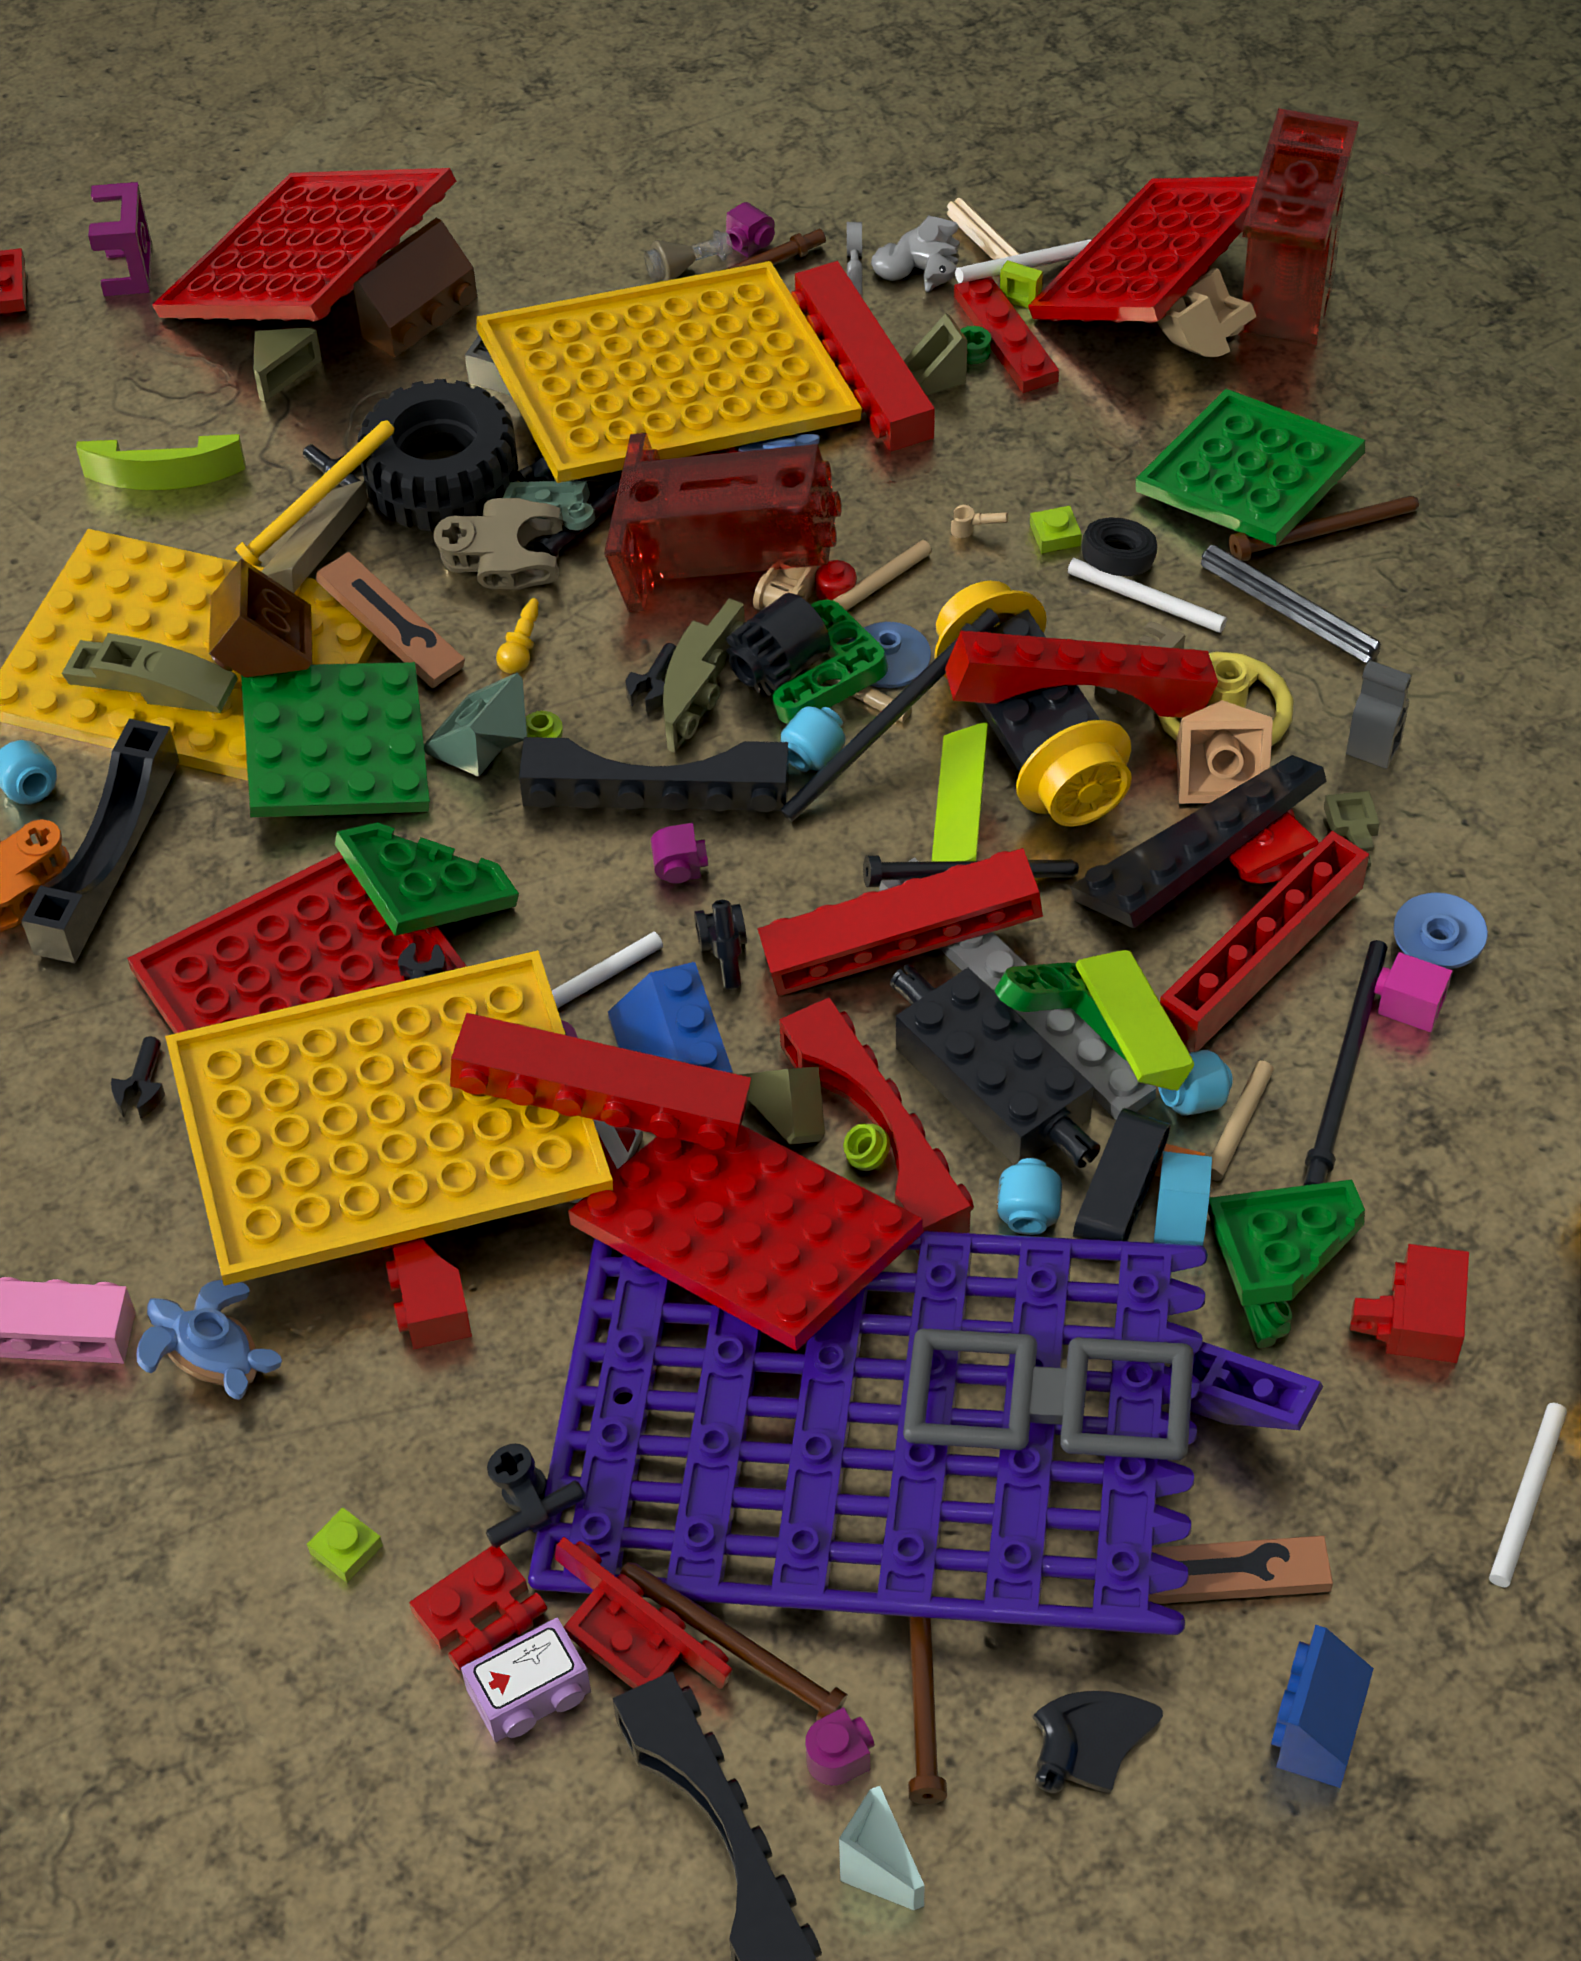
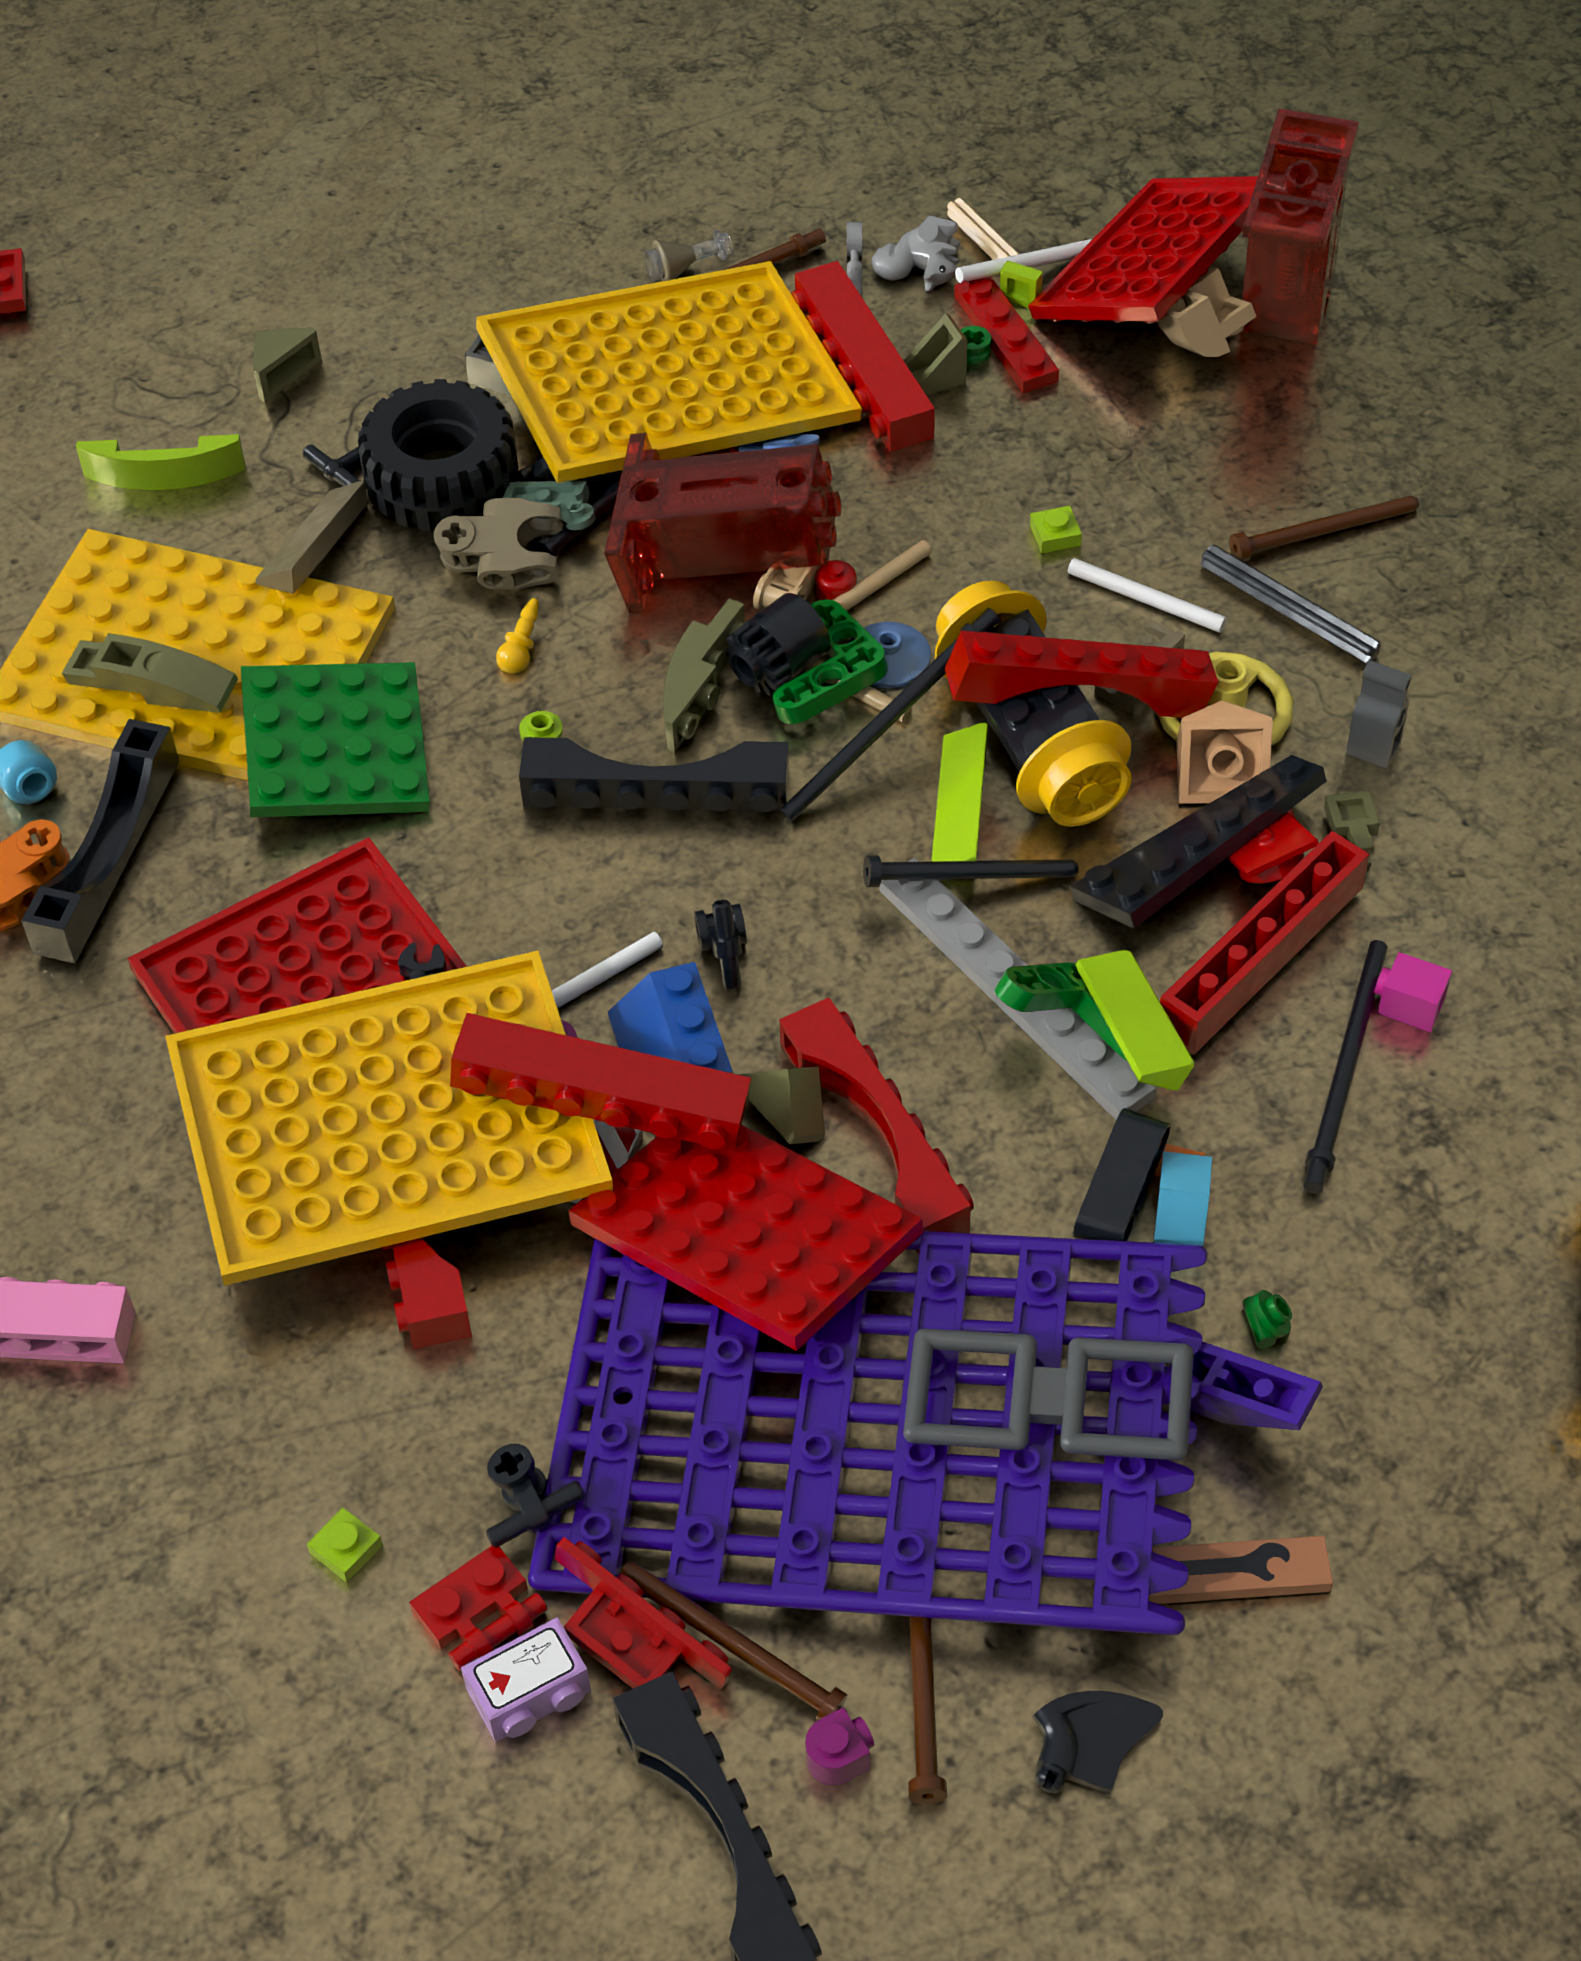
(124, 238): magenta panel -> none
(151, 1093): black bar -> none
(206, 1340): medium blue animal -> none
(258, 625): reddish brown slope -> none
(305, 245): red plate -> none
(315, 494): yellow bar -> none
(390, 619): nougat tile -> none
(414, 289): reddish brown slope -> none
(422, 881): green plate -> none
(481, 726): sand green slope -> none
(652, 679): black bar -> none
(678, 853): magenta plate -> none
(749, 228): magenta plate -> none
(813, 738): medium azure head -> none
(866, 1146): lime plate -> none
(877, 1856): light aqua slope -> none
(901, 921): red brick -> none
(965, 519): tan hand -> none
(994, 1067): black brick -> none
(1029, 1196): medium azure head -> none
(1114, 560): black tyre -> none
(1204, 1088): medium azure head -> none
(1240, 1118): tan bar -> none
(1250, 466): green plate -> none
(1283, 1236): green plate -> none
(1321, 1708): blue slope -> none
(1426, 1306): red hinge -> none
(1445, 918): medium blue dish -> none
(1528, 1495): white bar -> none

